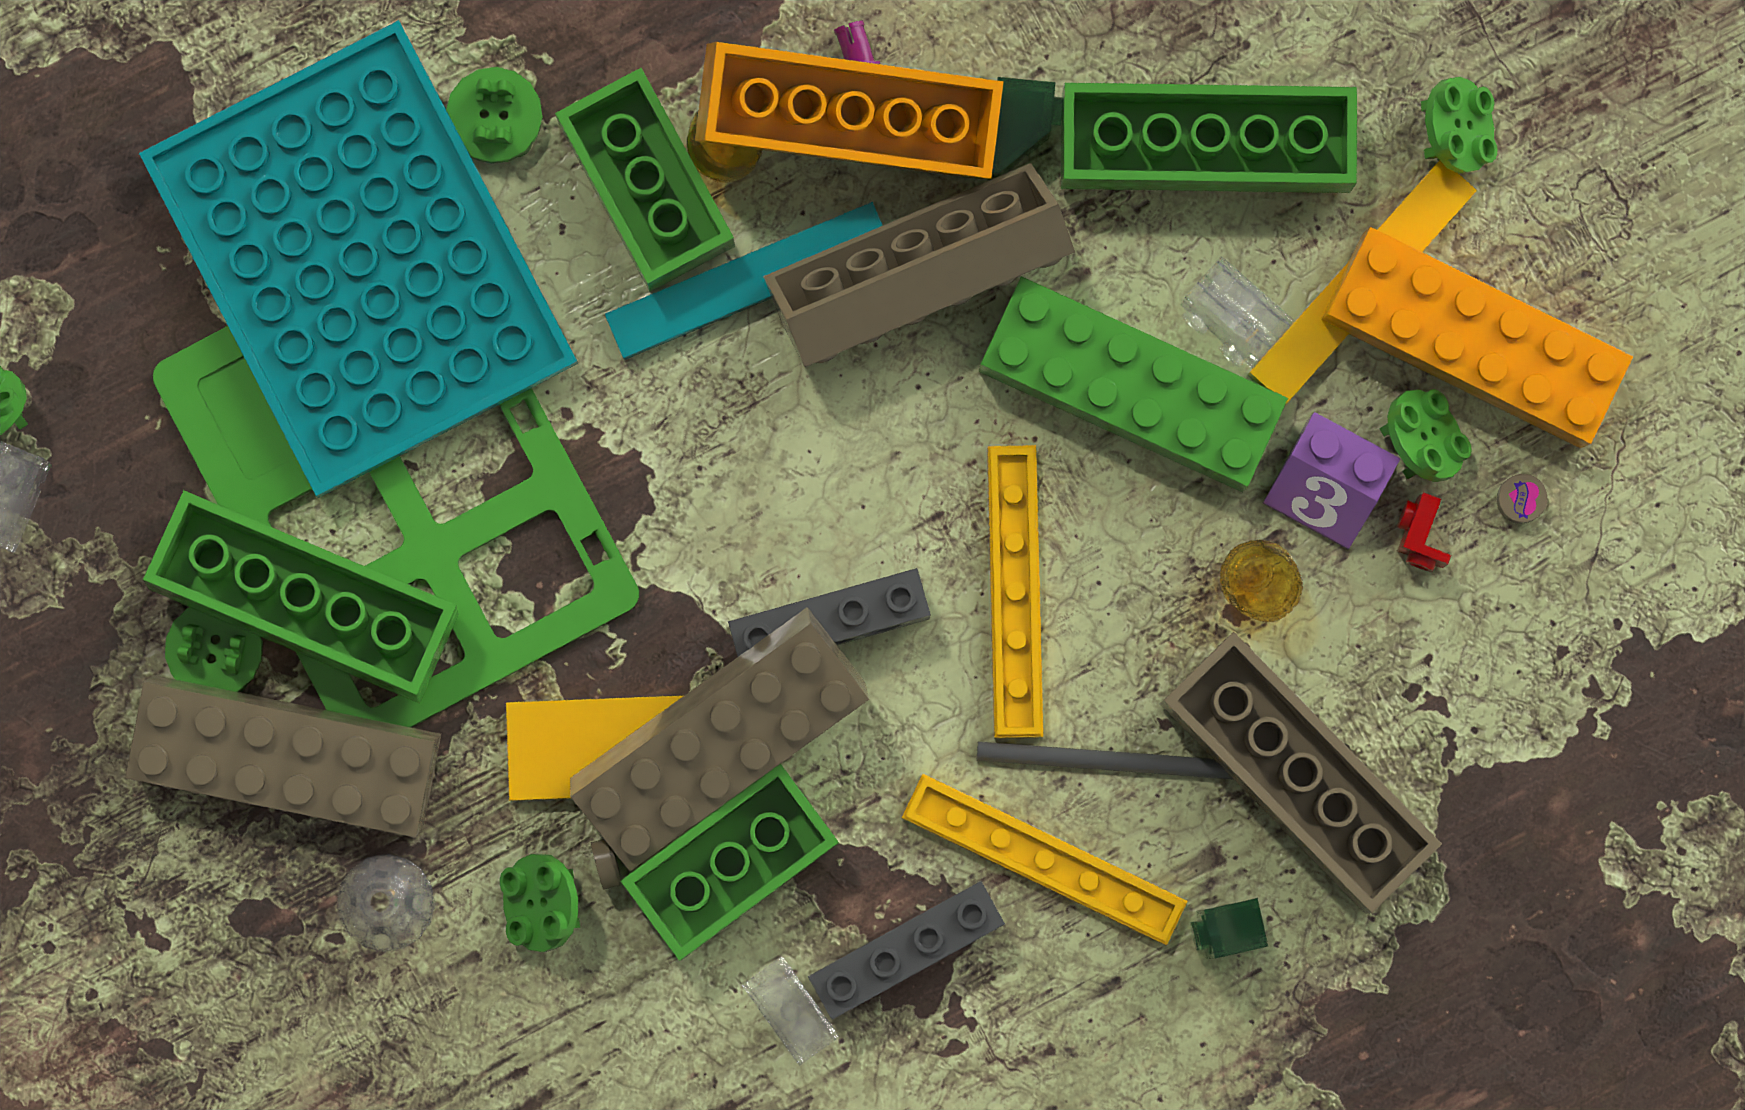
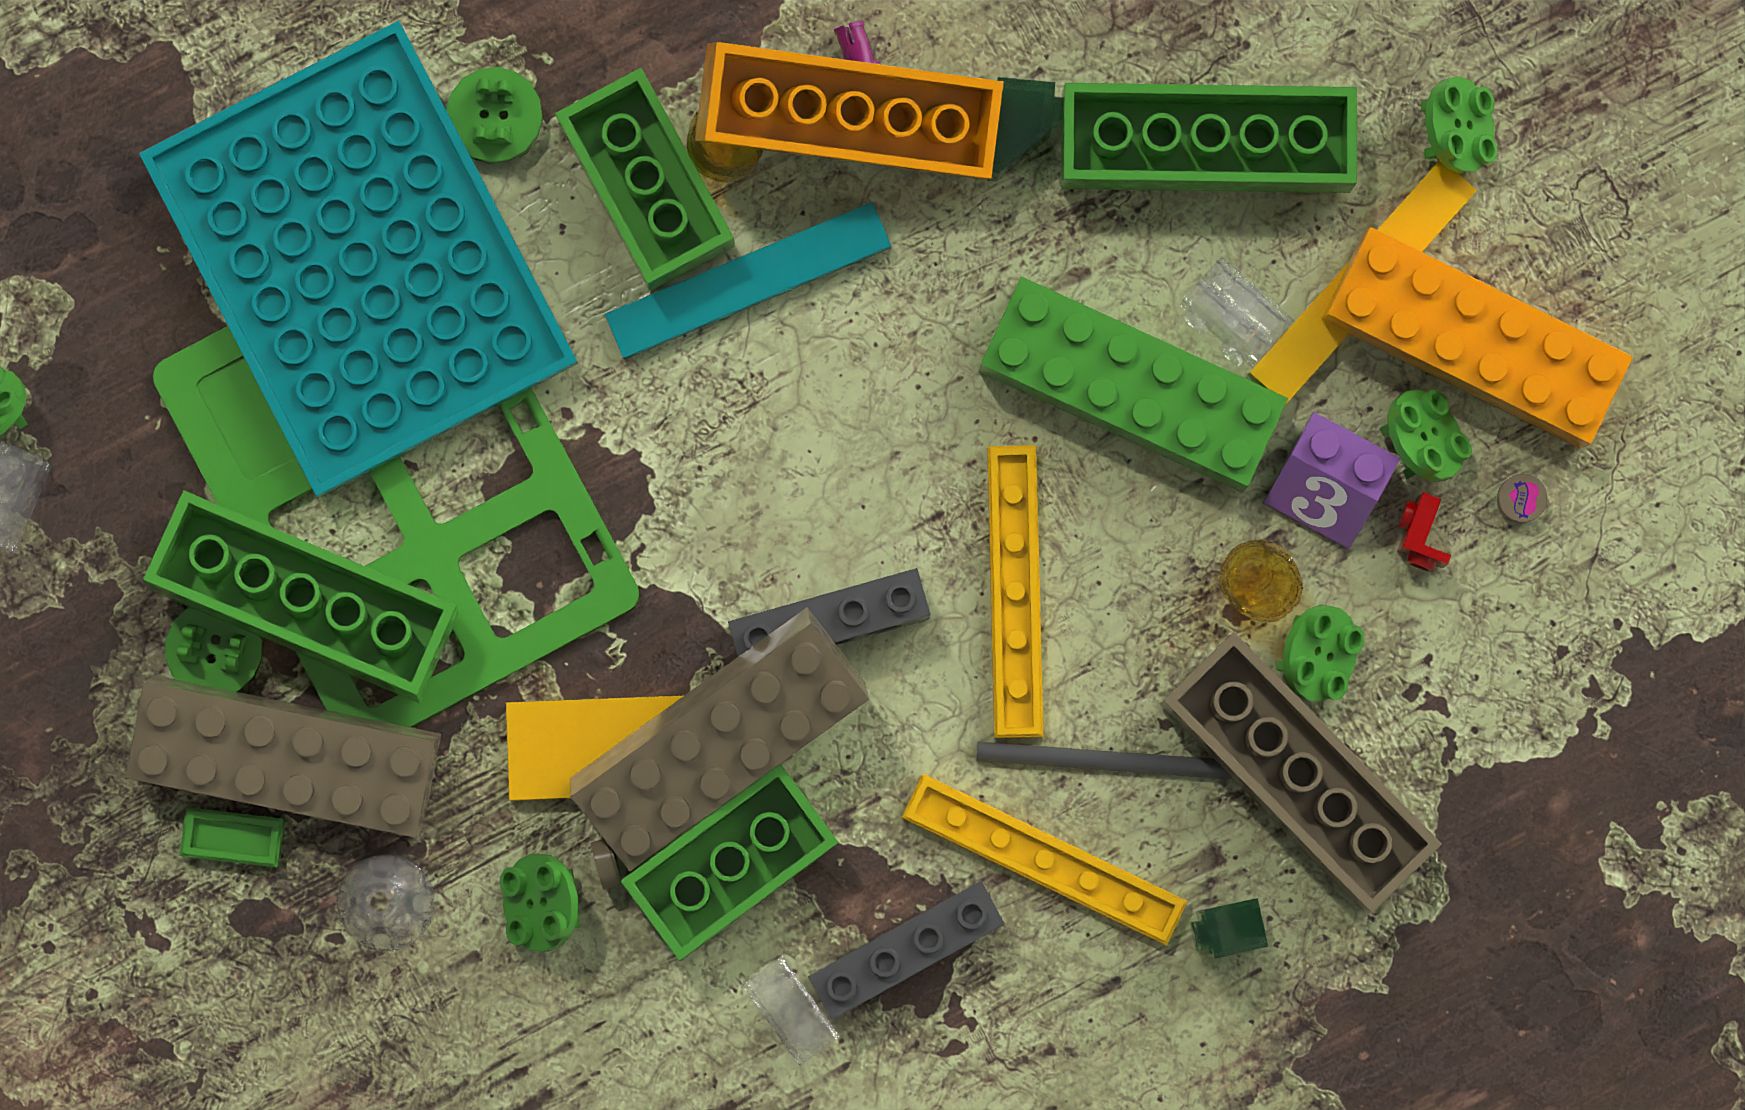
(232, 837): none -> bright green tile
(919, 264): dark tan brick -> none
(1321, 653): none -> bright green plate

